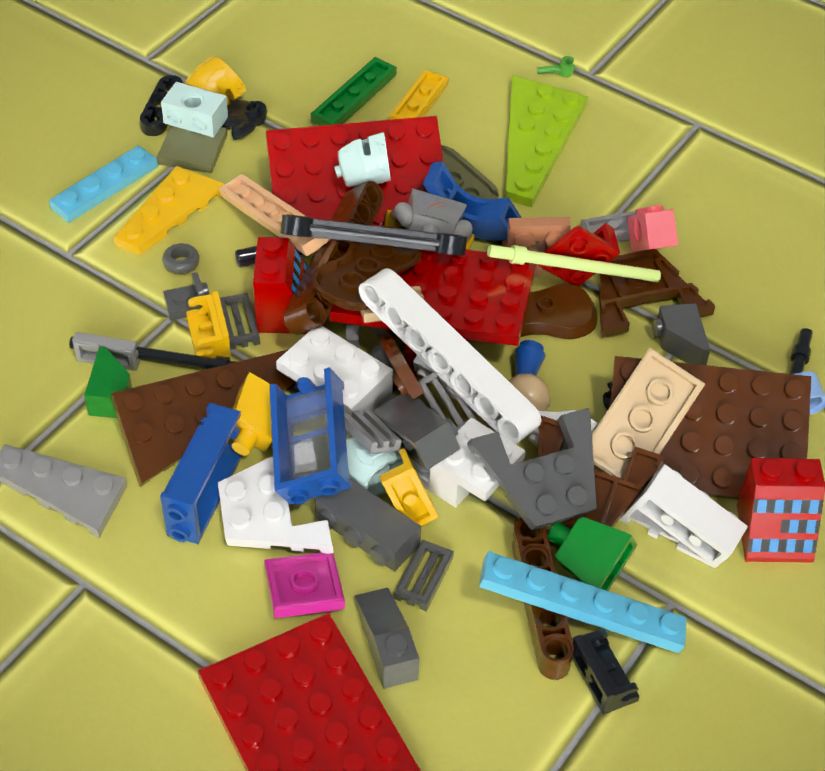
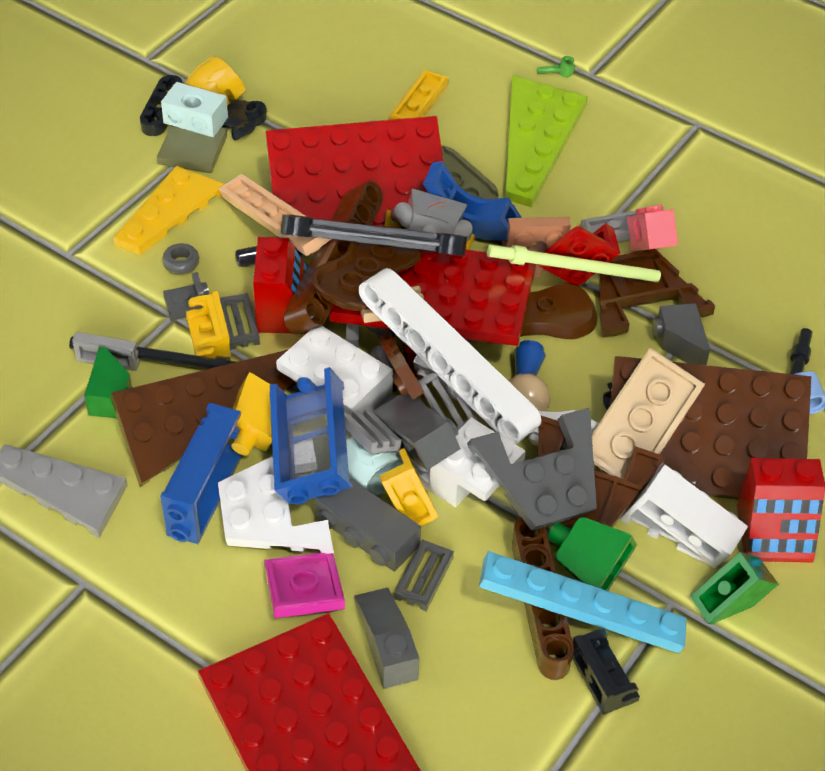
(103, 183): medium azure plate -> none
(354, 93): green plate -> none
(364, 161): light aqua helmet -> none
(734, 588): none -> green slope

